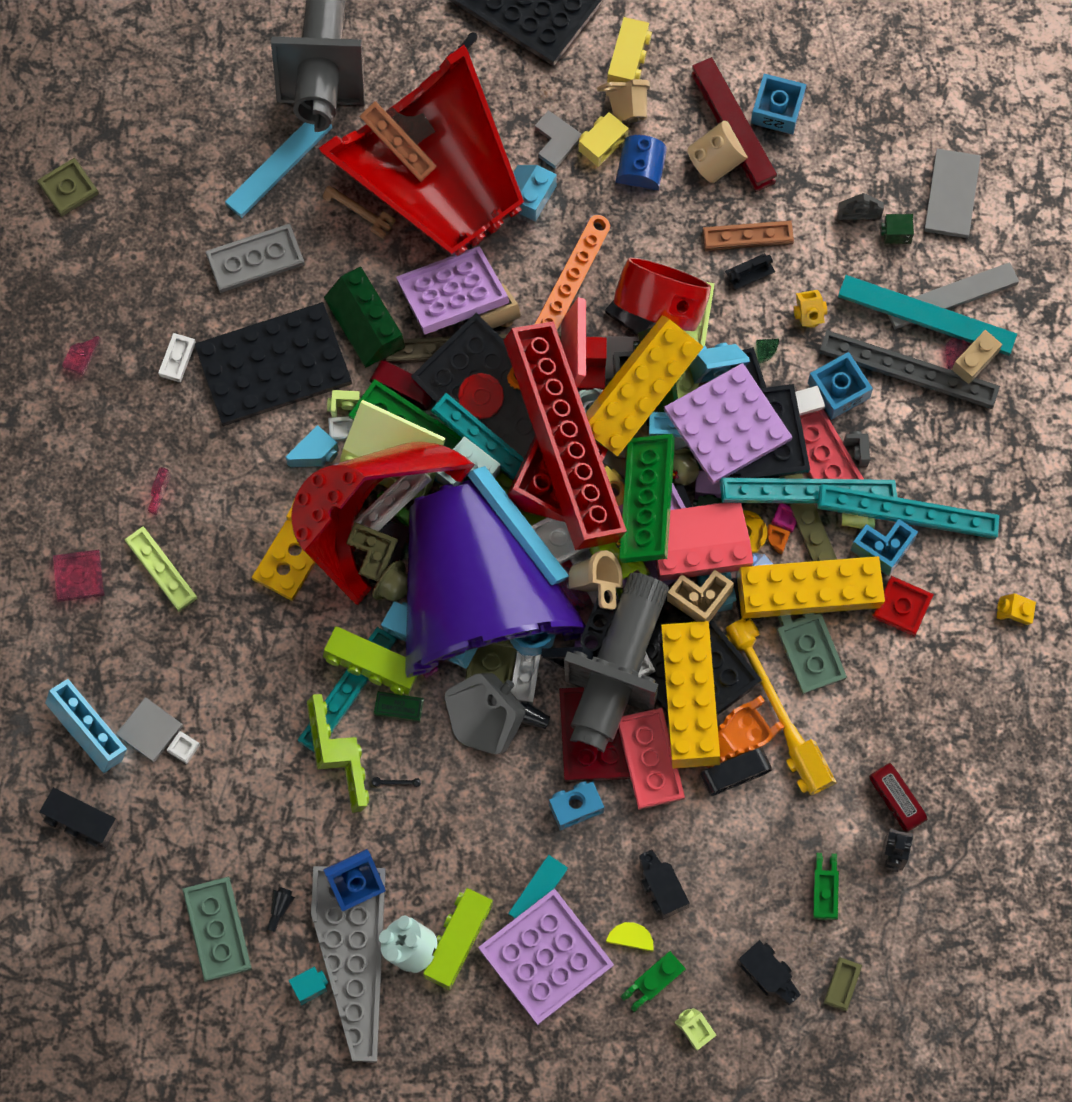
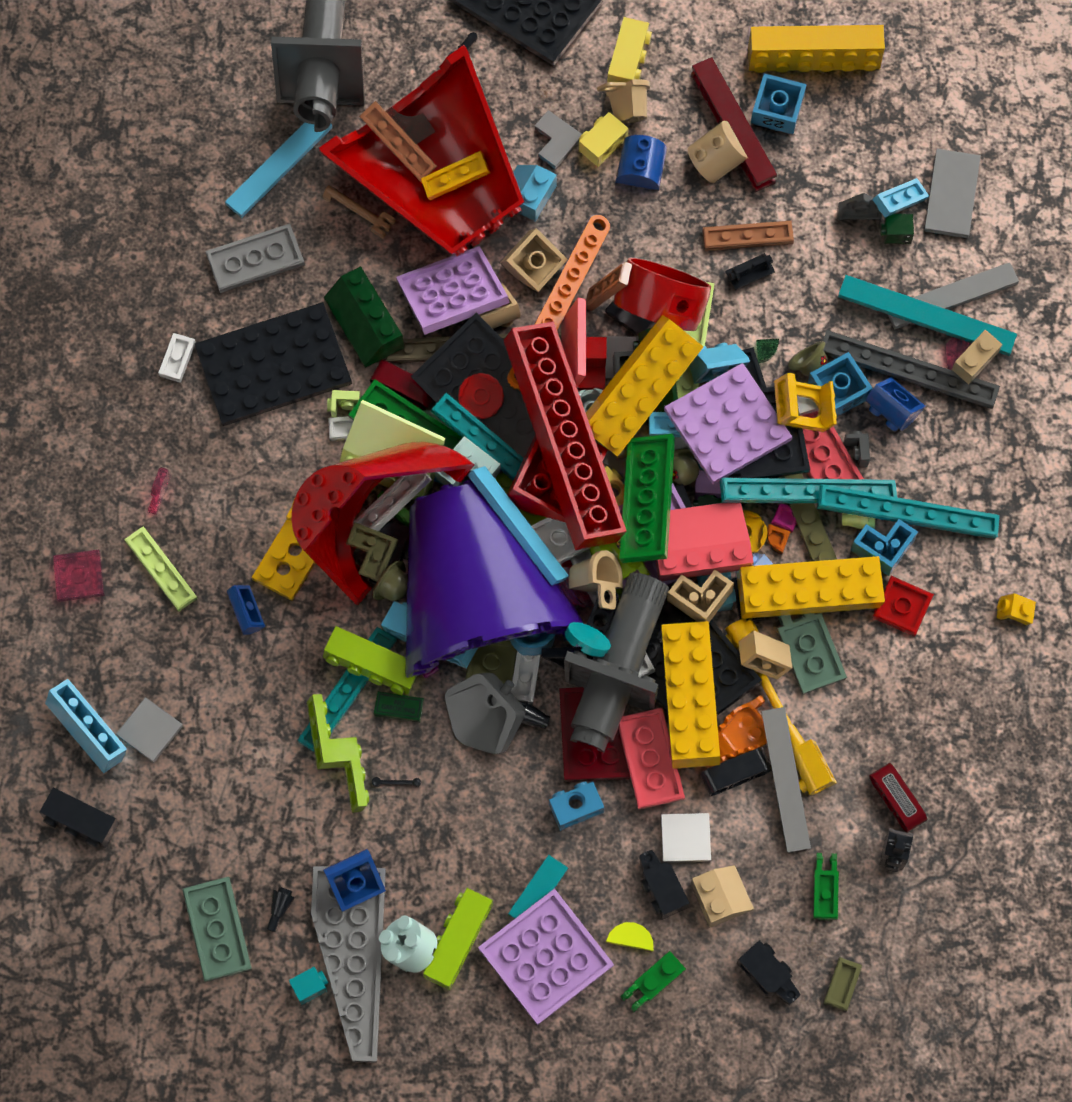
(68, 187): olive tile -> none
(81, 356): clear pink tile -> none
(183, 747): white tile -> none
(245, 609): none -> blue brick
(313, 450): medium azure slope -> none
(455, 175): none -> yellow plate
(534, 260): none -> tan slope
(589, 638): none -> teal tile
(608, 286): none -> nougat tile
(686, 838): none -> white tile
(695, 1027): yellowish green bracket -> none
(721, 895): none -> tan slope
(765, 655): none -> tan brick
(786, 779): none -> light grey tile
(787, 408): none -> yellow panel
(809, 359): none -> olive hat
(810, 308): yellow brick -> none
(816, 48): none -> yellow brick
(894, 404): none -> blue brick
(900, 197): none -> medium azure plate

